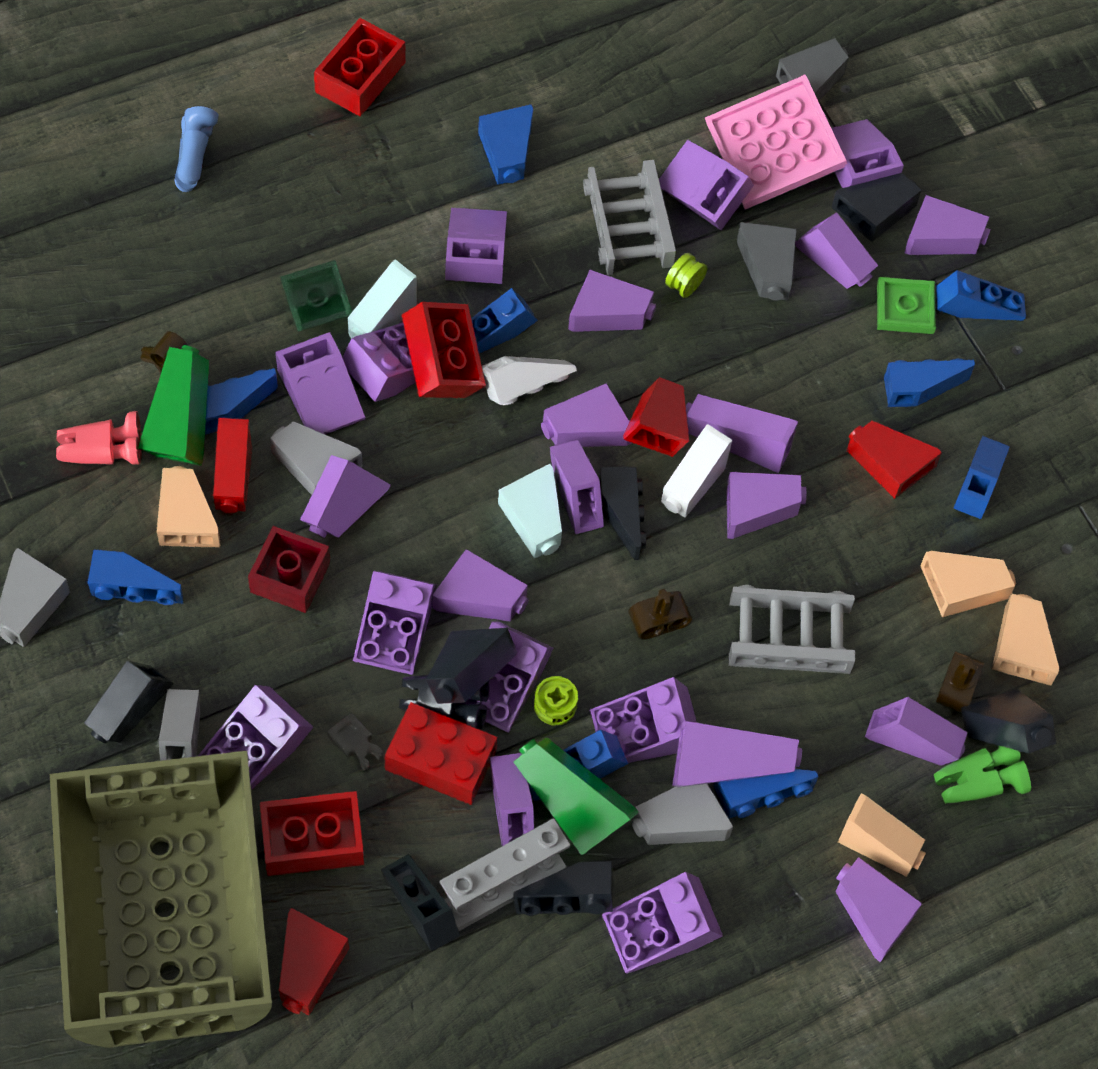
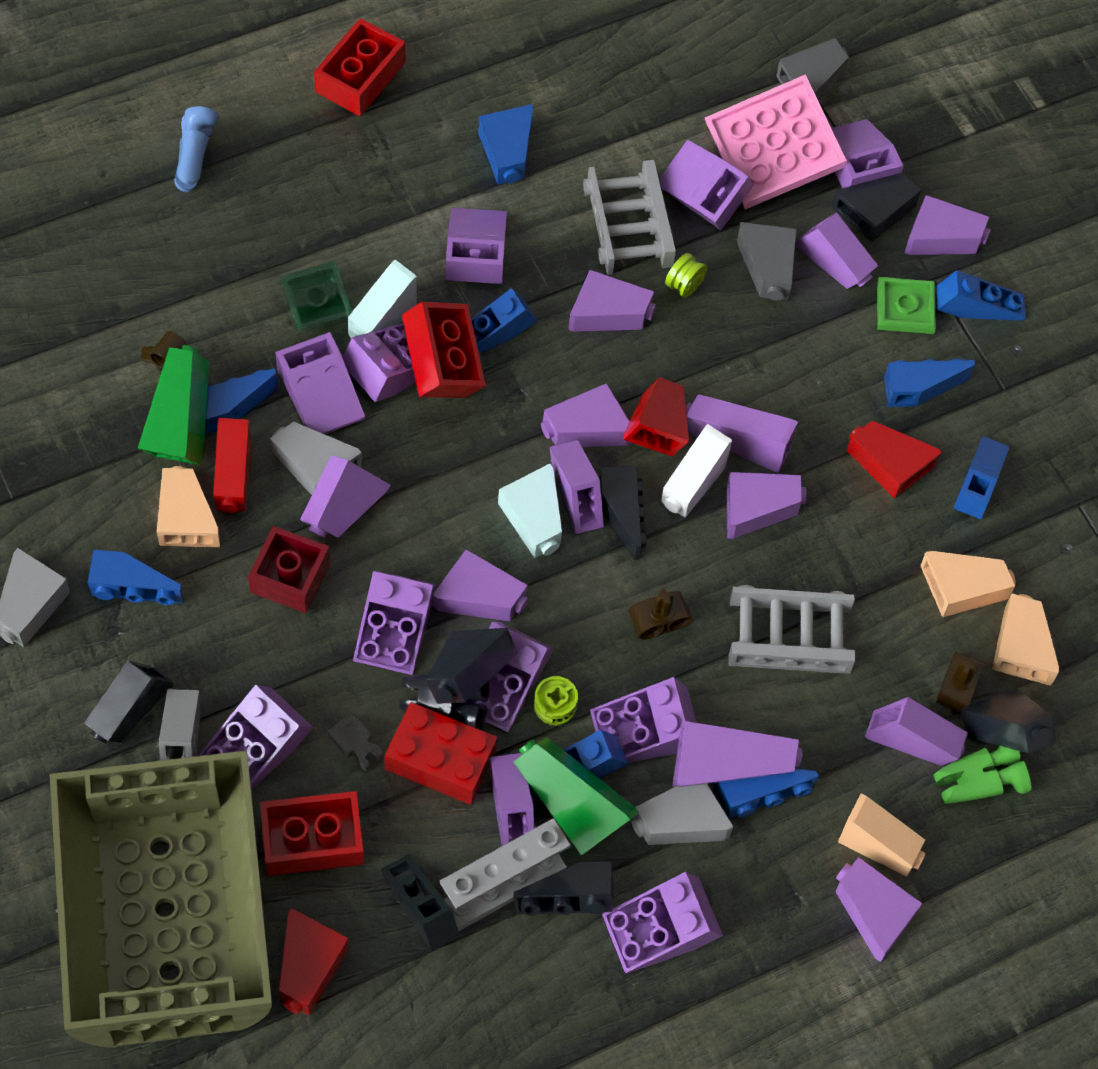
(96, 442): coral piece -> none
(515, 376): white slope -> none

